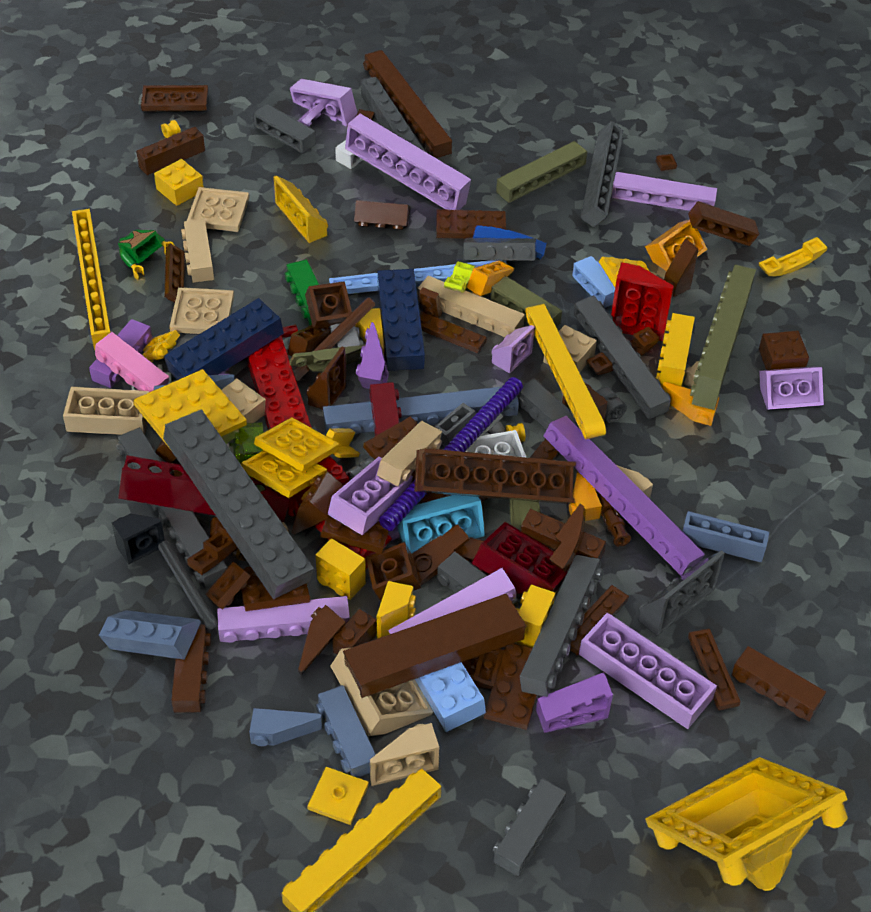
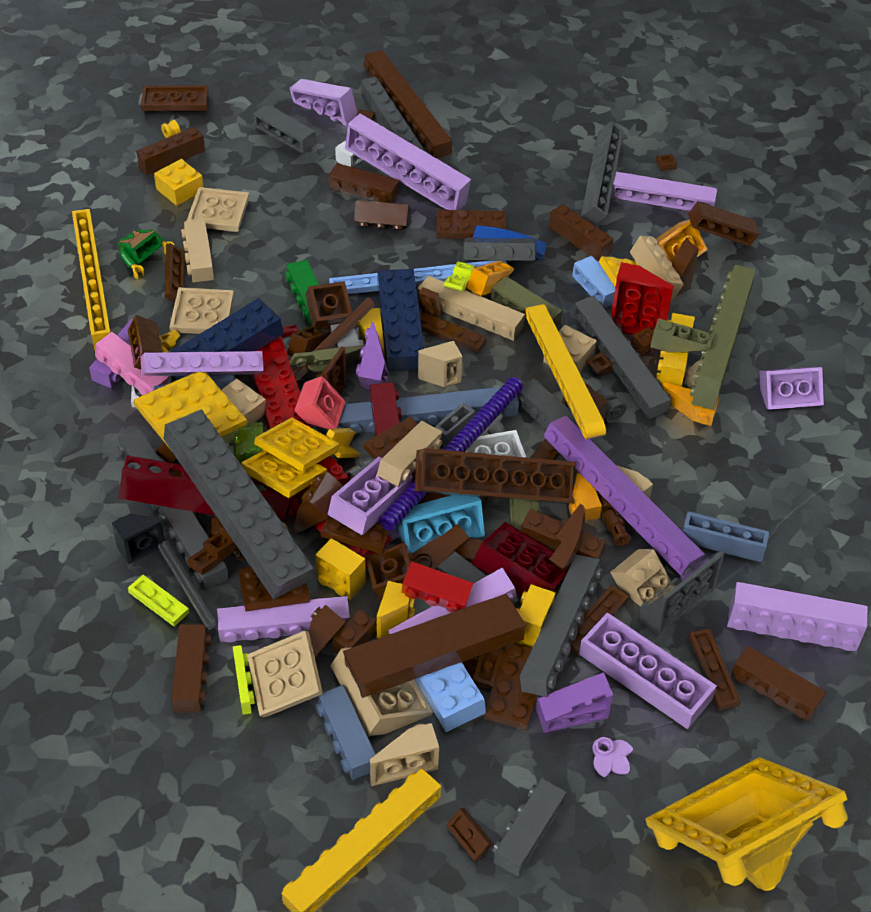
(103, 411): tan brick -> none
(143, 338): none -> reddish brown brick
(149, 633): sand blue slope -> none
(158, 600): none -> neon yellow plate
(210, 362): none -> lavender brick
(227, 585): reddish brown plate -> none
(244, 679): none -> neon yellow plate
(279, 726): sand blue slope -> none
(284, 674): none -> tan plate
(299, 210): yellow slope -> none
(312, 113): lavender plate -> none
(320, 404): none -> coral slope
(338, 795): yellow plate -> none
(363, 183): none -> reddish brown brick
(436, 587): none -> red brick
(440, 364): none -> tan slope
(469, 834): none -> reddish brown plate
(514, 349): lavender slope -> none
(520, 430): yellow wheel -> none
(541, 171): olive brick -> none
(580, 232): none -> reddish brown brick
(613, 759): none -> lavender plate
(641, 576): none -> tan slope
(652, 258): none -> tan brick
(679, 338): none -> olive slope
(783, 350): reddish brown brick -> none
(794, 261): yellow slope -> none
(797, 616): none -> lavender brick

